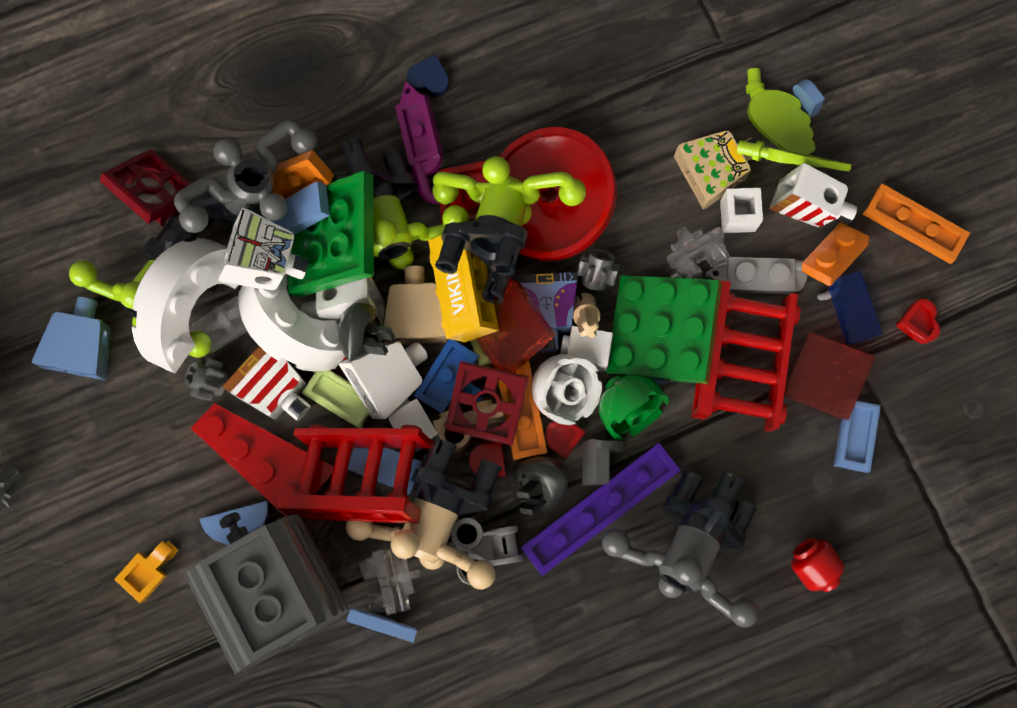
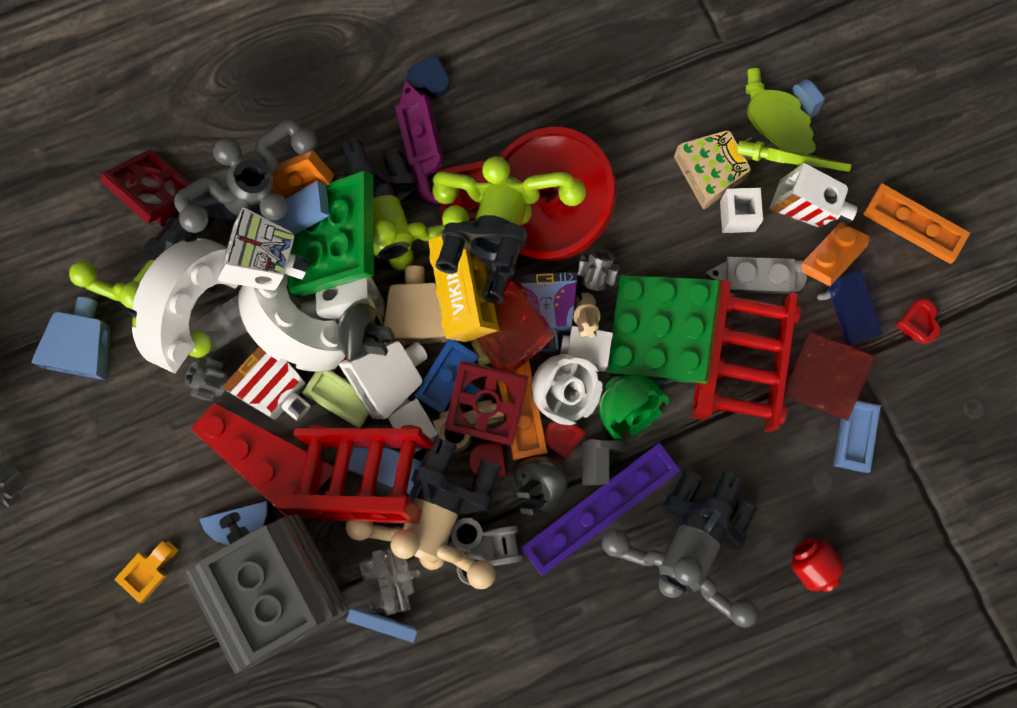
(695, 248): clear hips -> none

